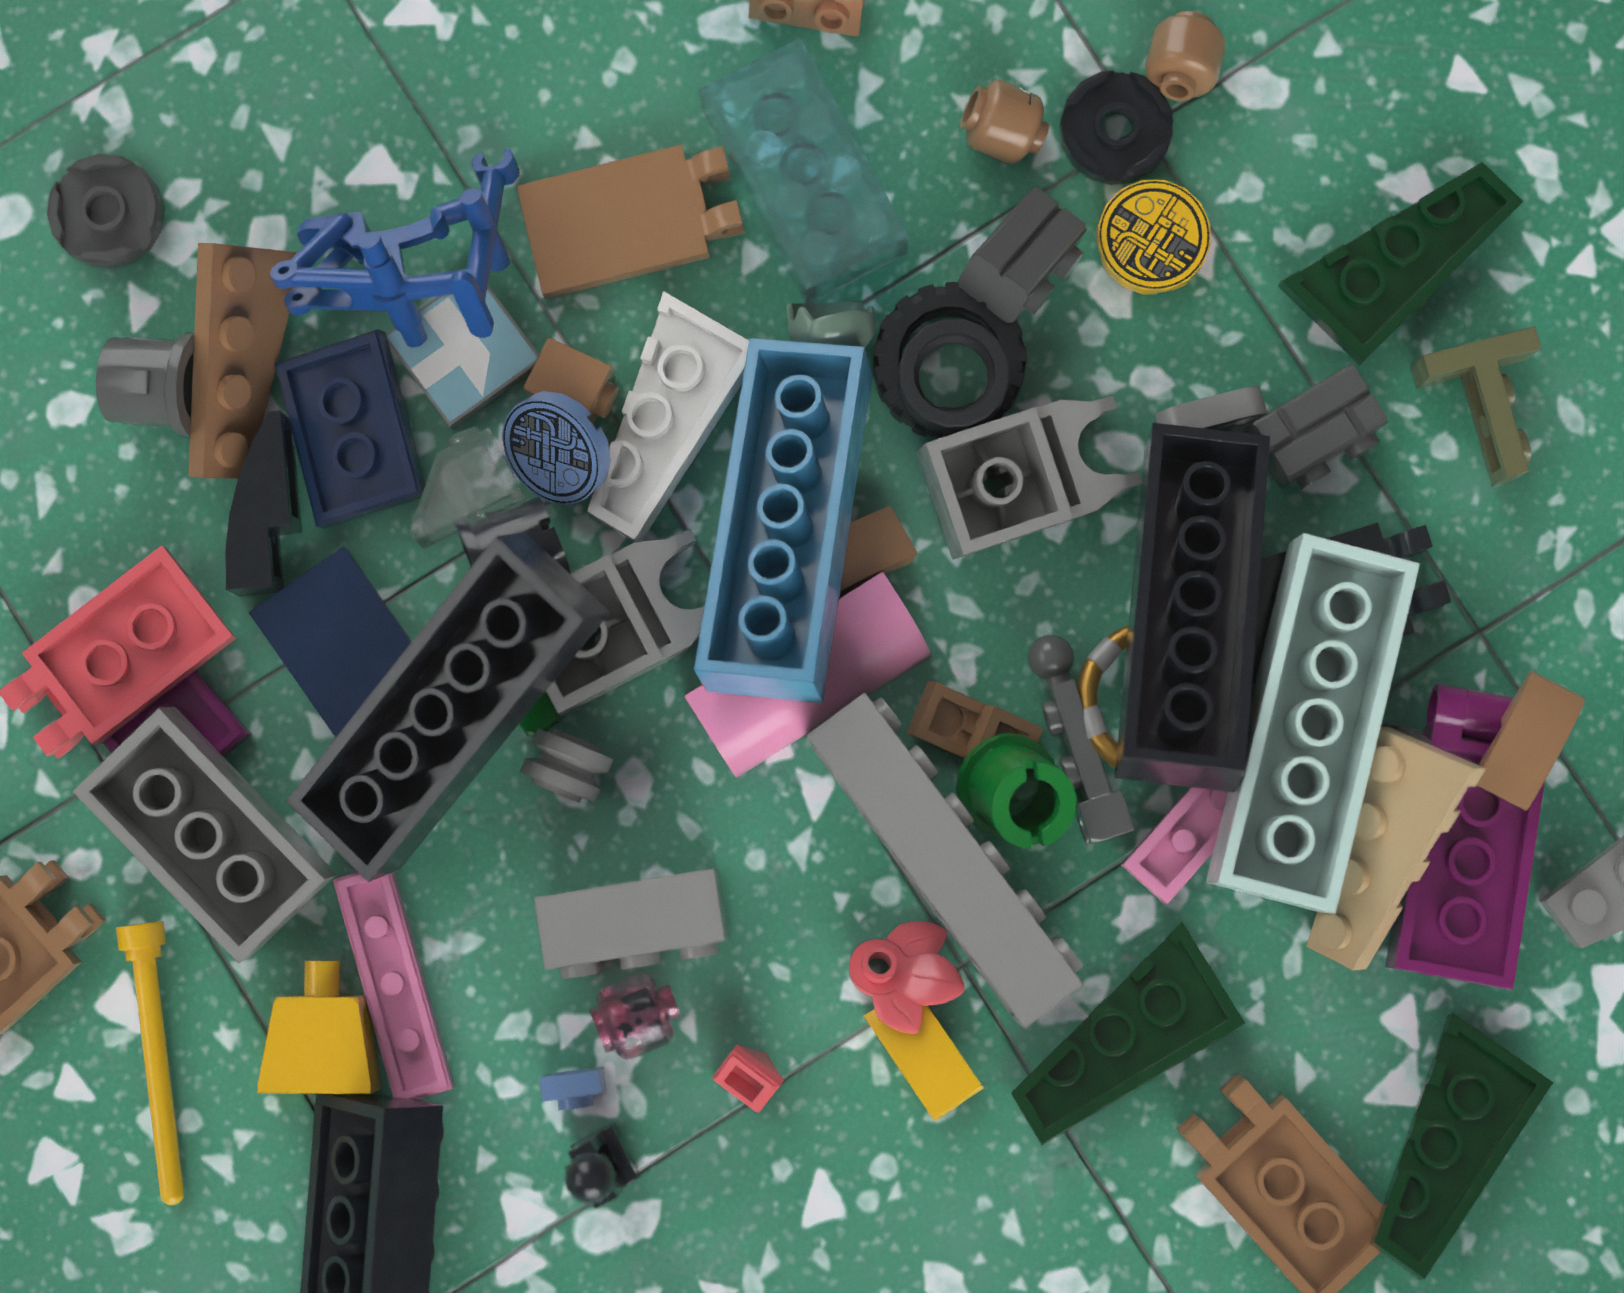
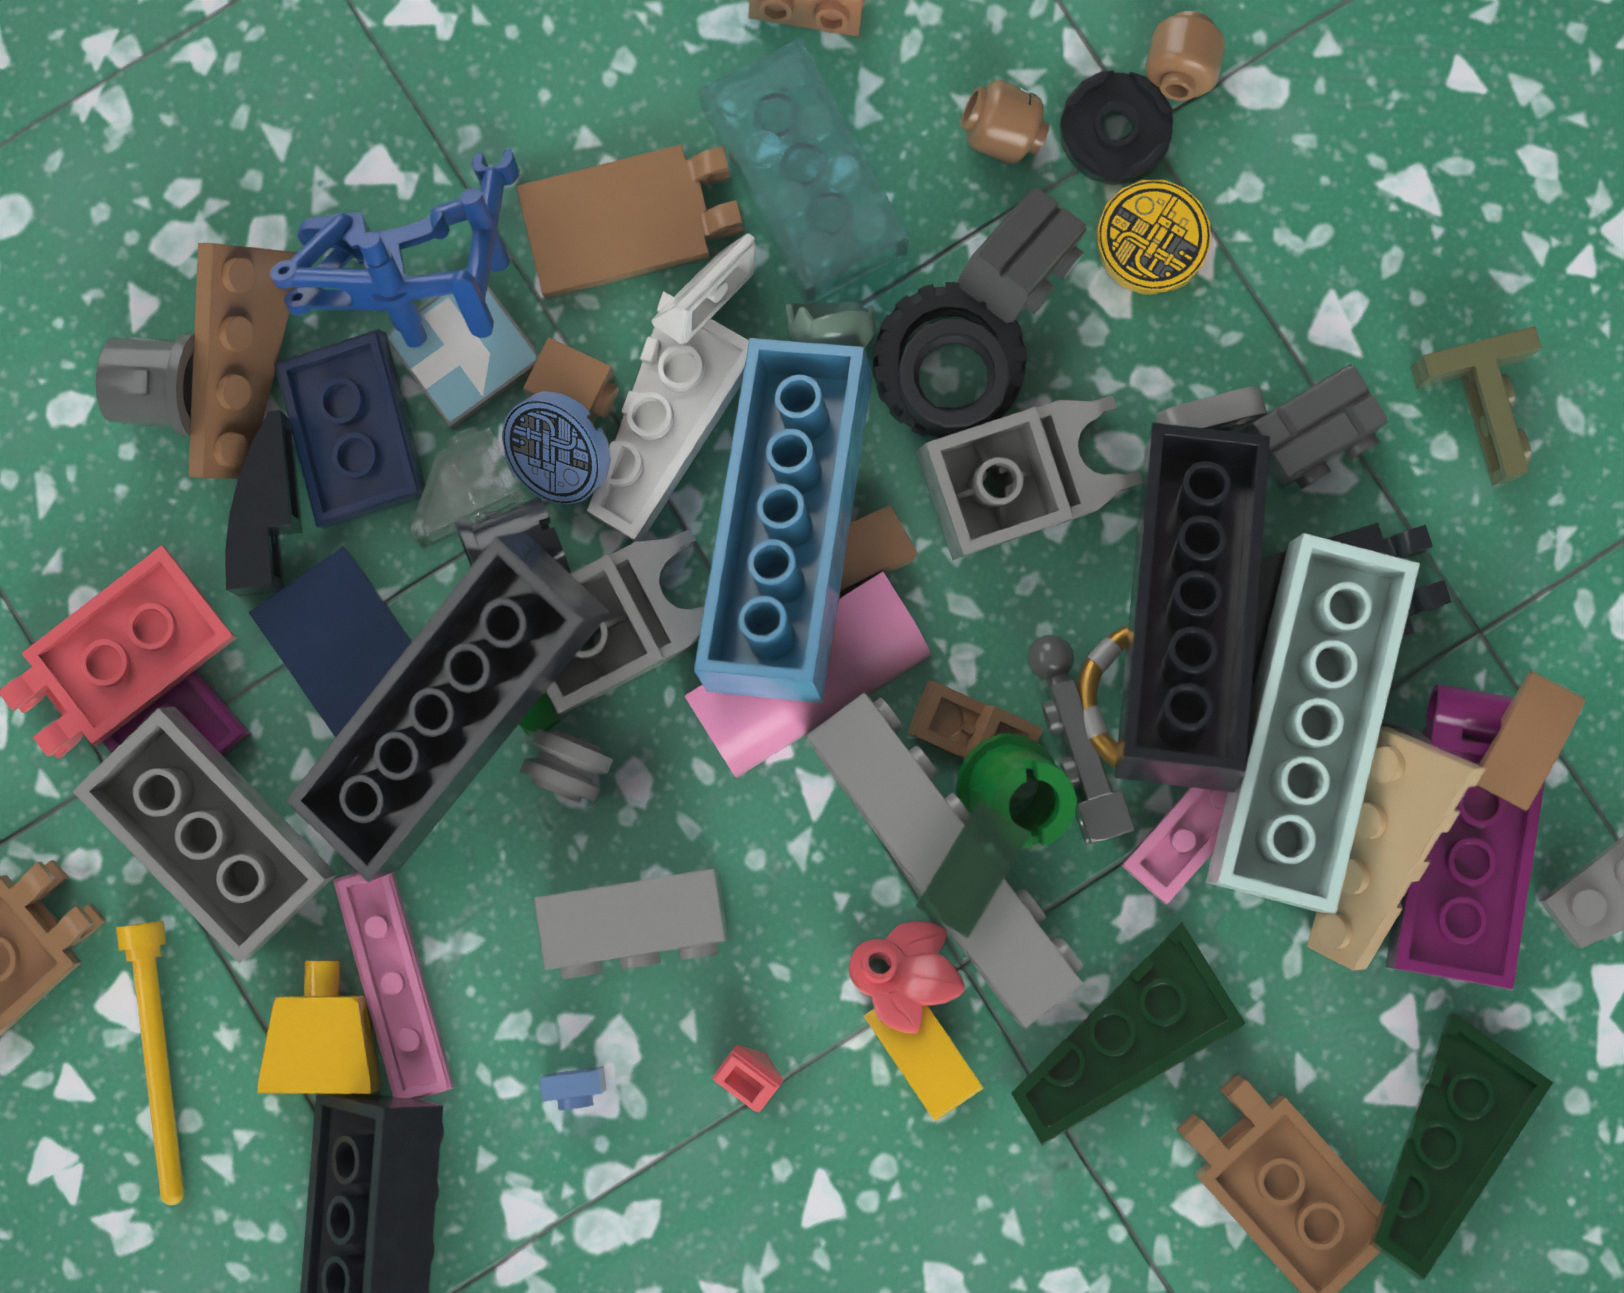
(106, 211): dark grey tile -> none
(599, 1167): black plate -> none
(635, 1016): clear pink head -> none
(707, 290): none -> white slope
(973, 870): none -> clear green tile
(1388, 272): dark green wing -> none

